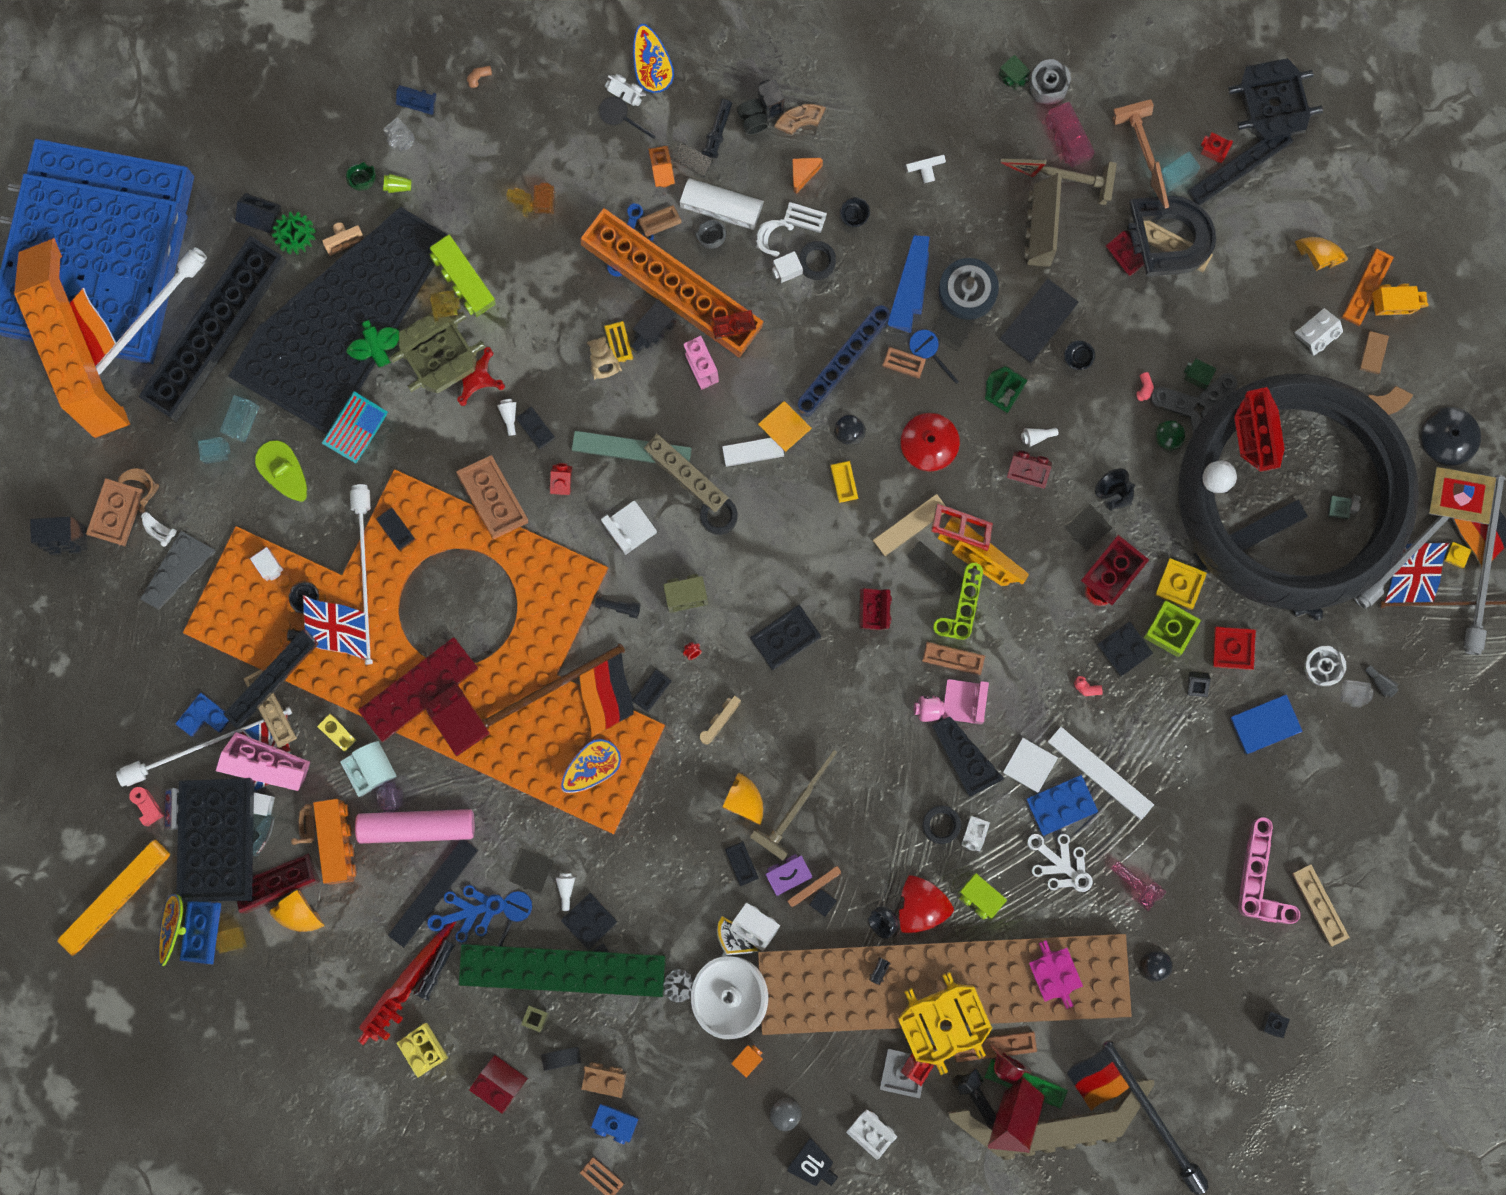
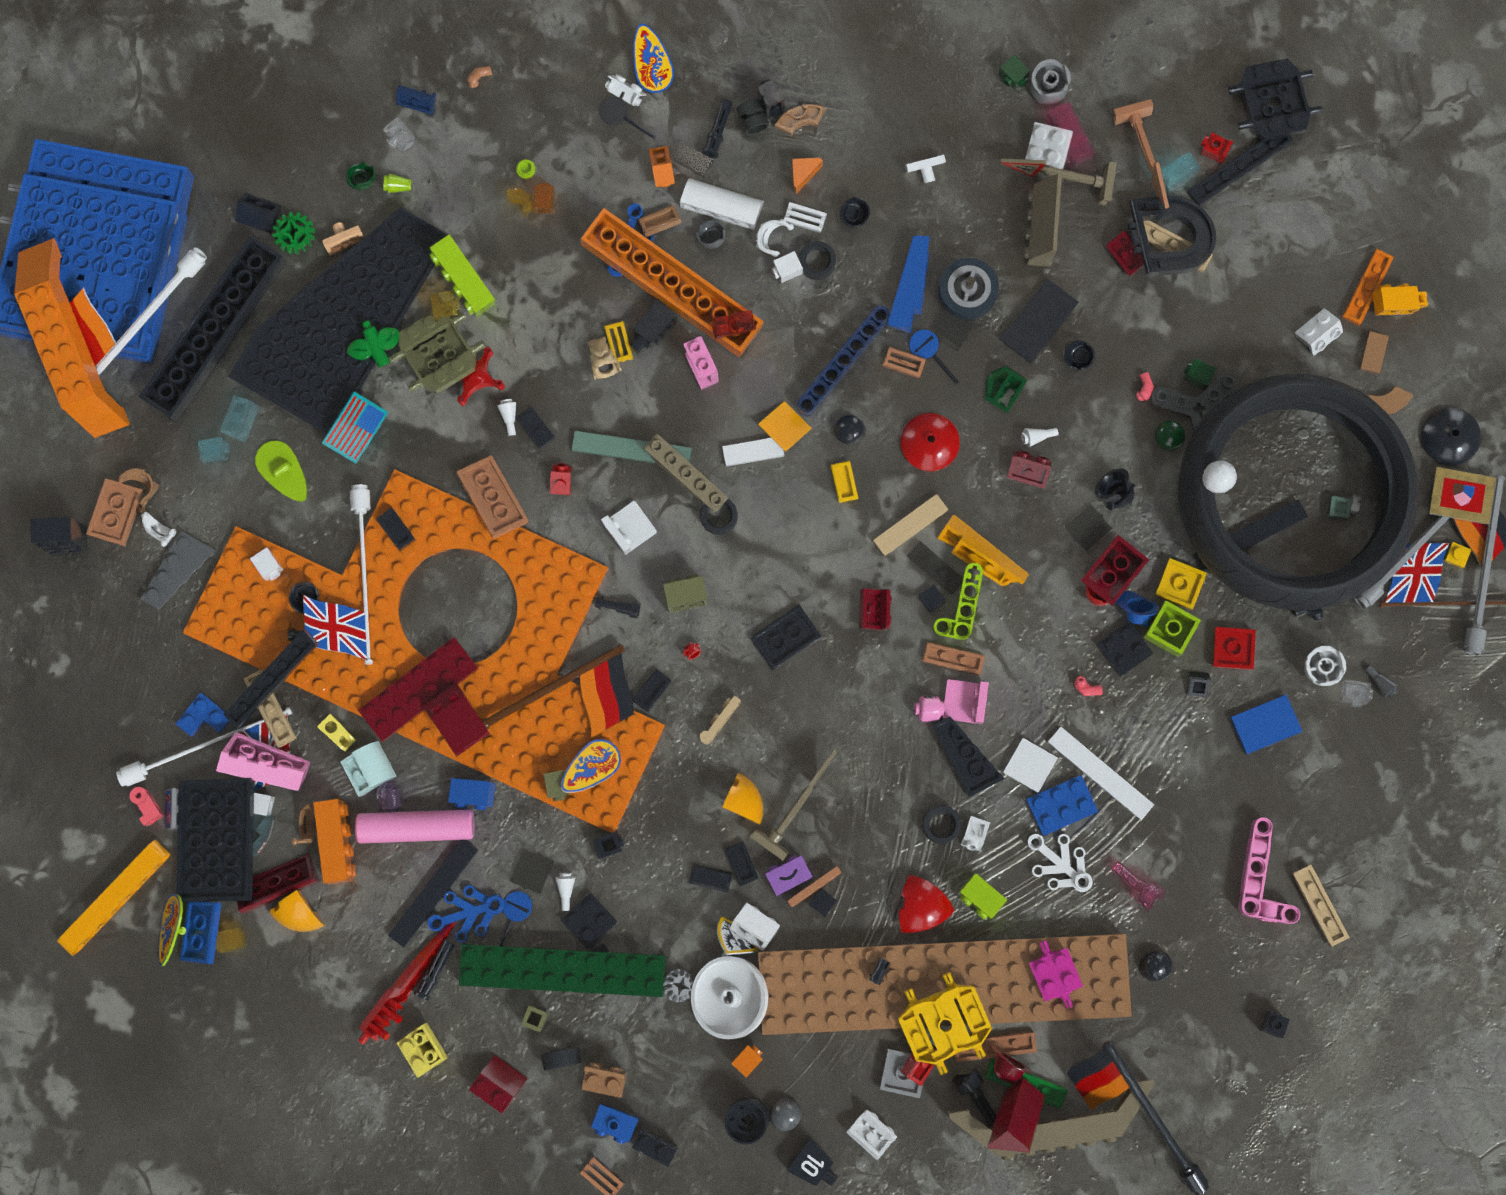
(471, 792): none -> blue brick
(525, 169): none -> lime plate
(553, 785): none -> olive brick
(601, 842): none -> black brick
(655, 1147): none -> black brick
(710, 878): none -> black tile
(736, 1125): none -> black wheel
(883, 922): black hair -> none
(931, 598): none -> black tile
(963, 518): red window -> none
(1049, 144): none -> white plate
(1137, 608): none -> blue piece
(1260, 430): red wedge -> none
(1321, 252): light orange brick -> none

